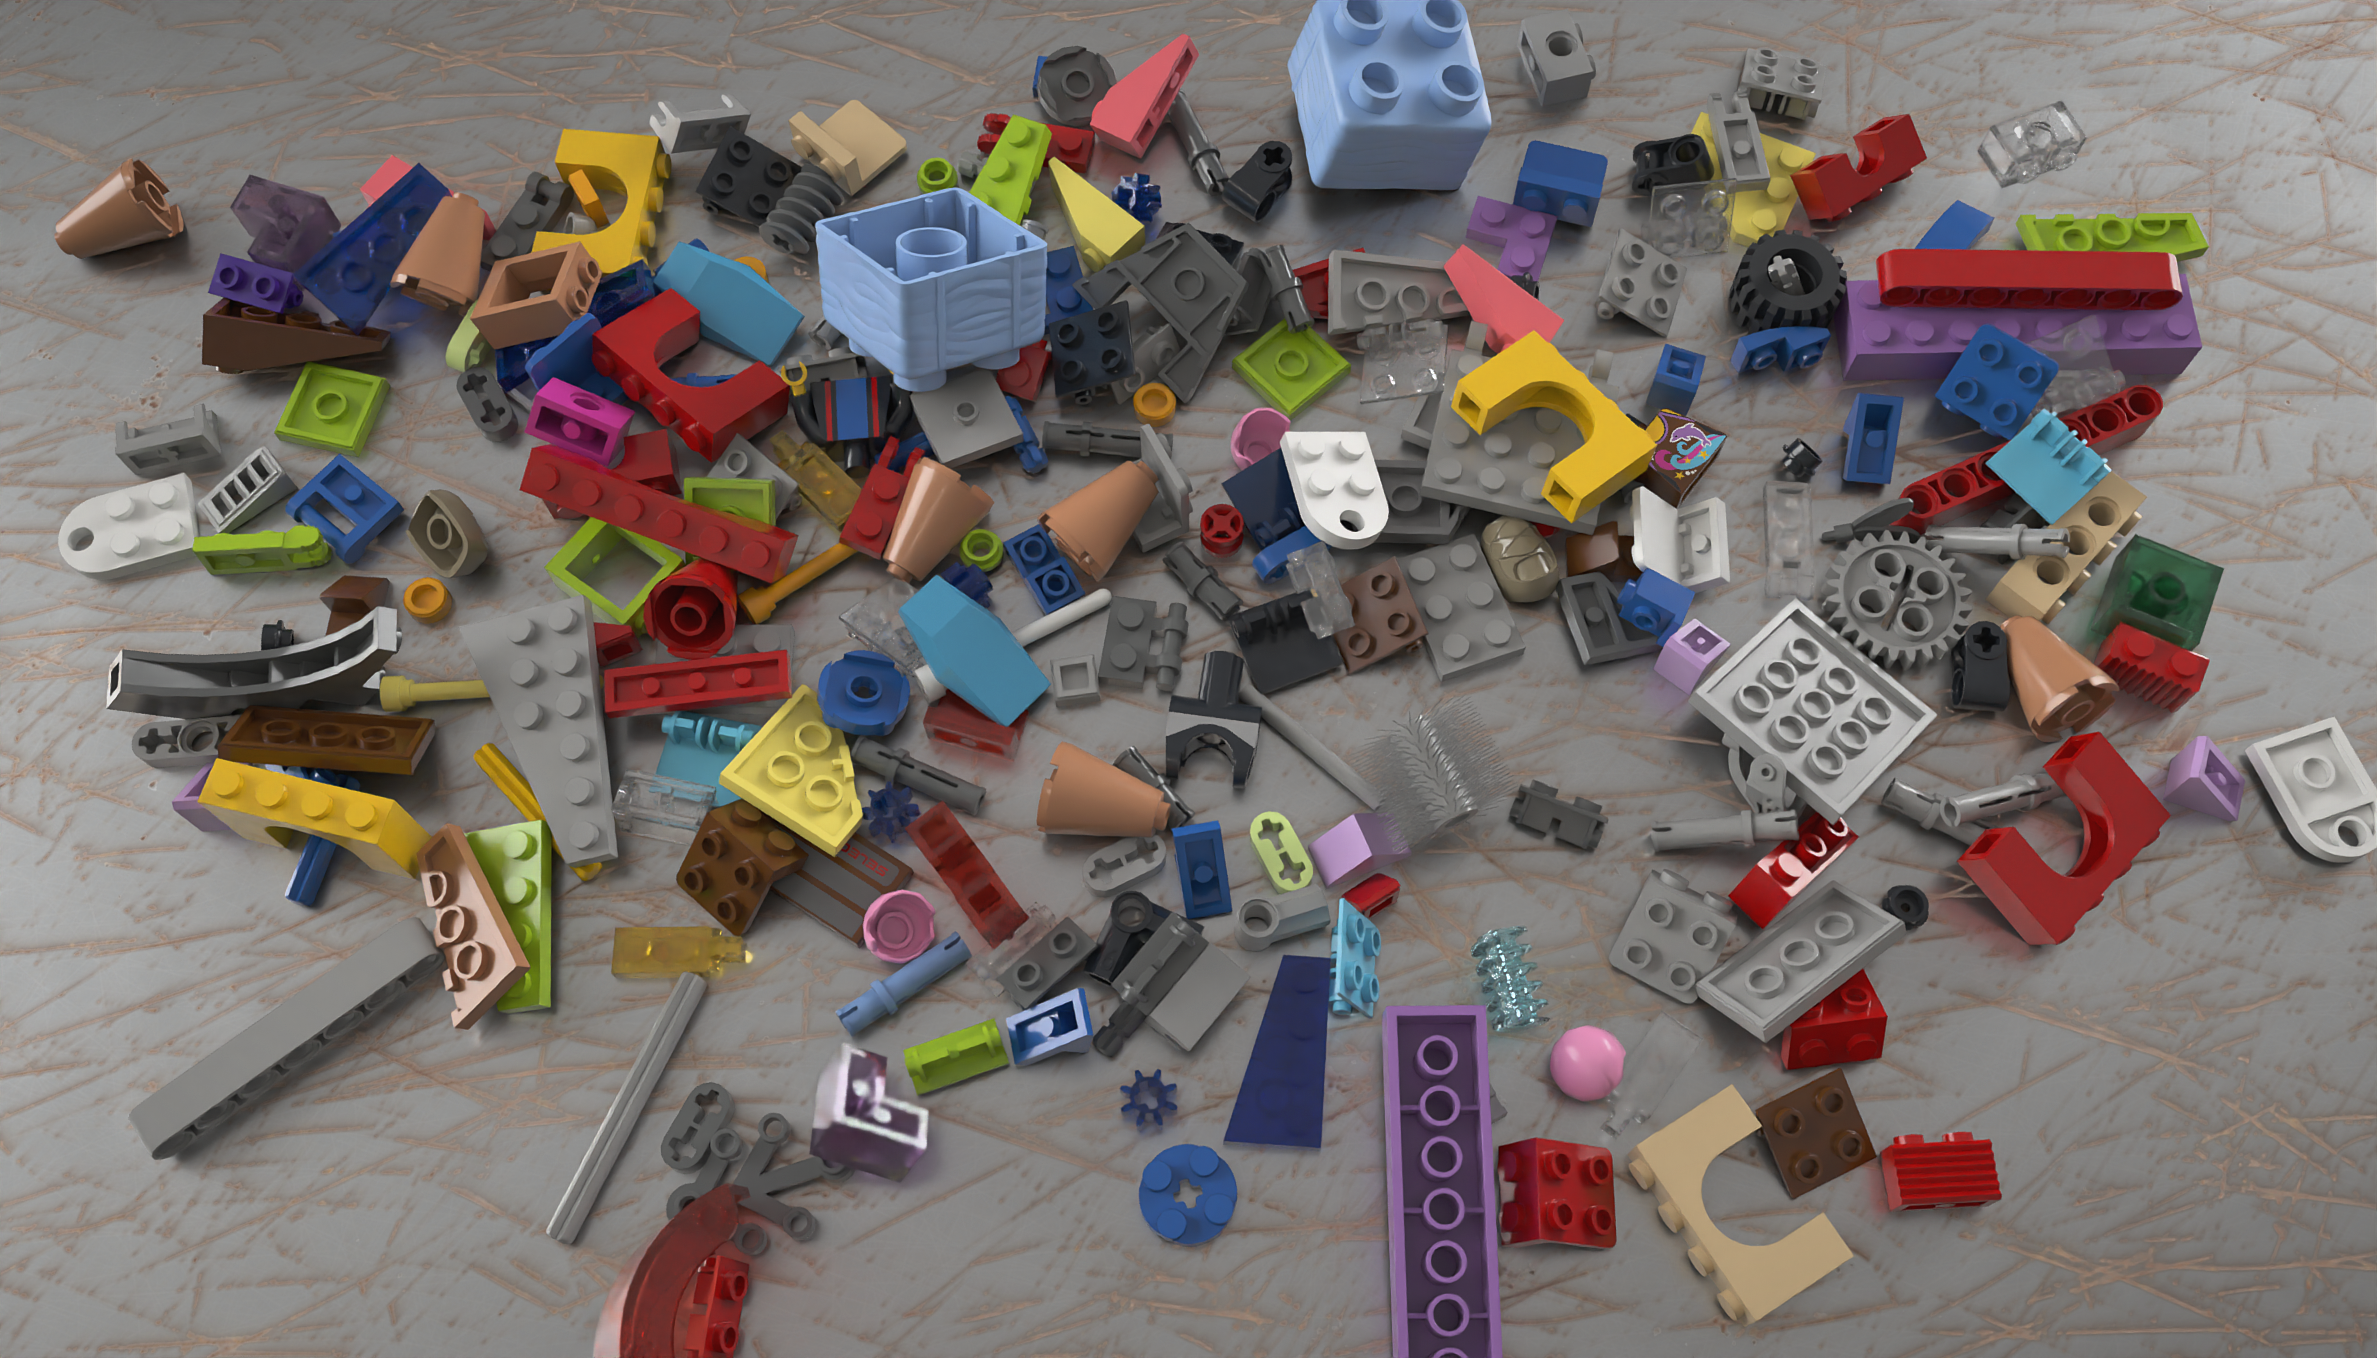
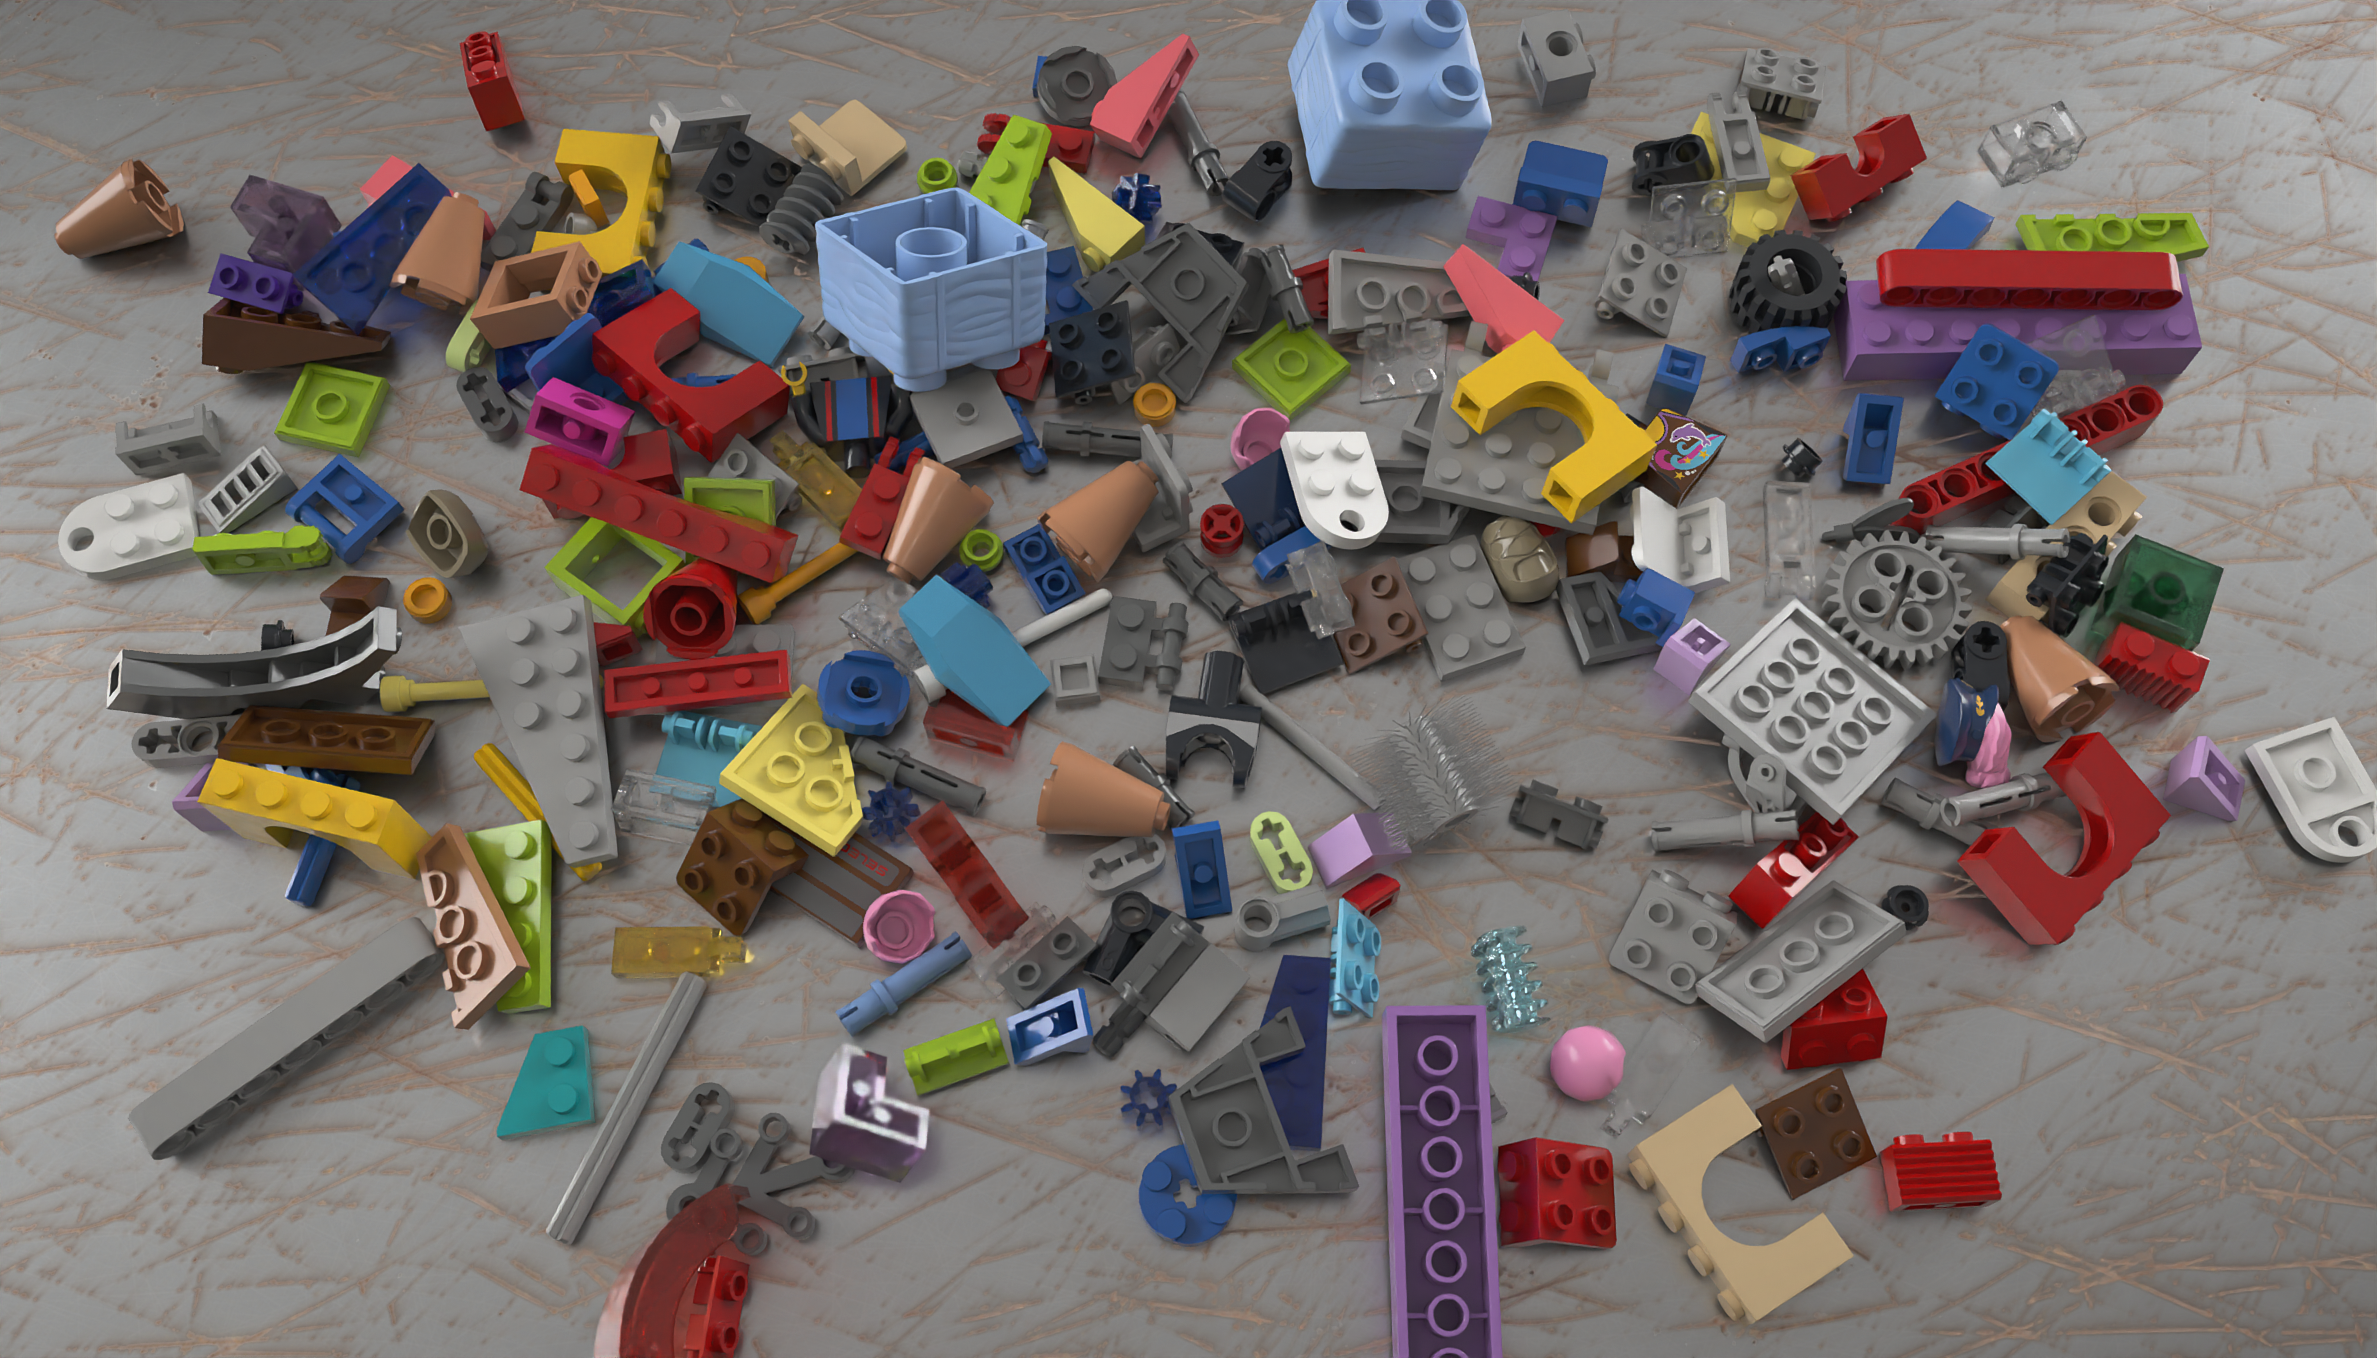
(490, 80): none -> red slope
(552, 1086): none -> teal wing
(1235, 1129): none -> dark grey wing
(1973, 731): none -> dark blue piece
(2070, 582): none -> black hinge

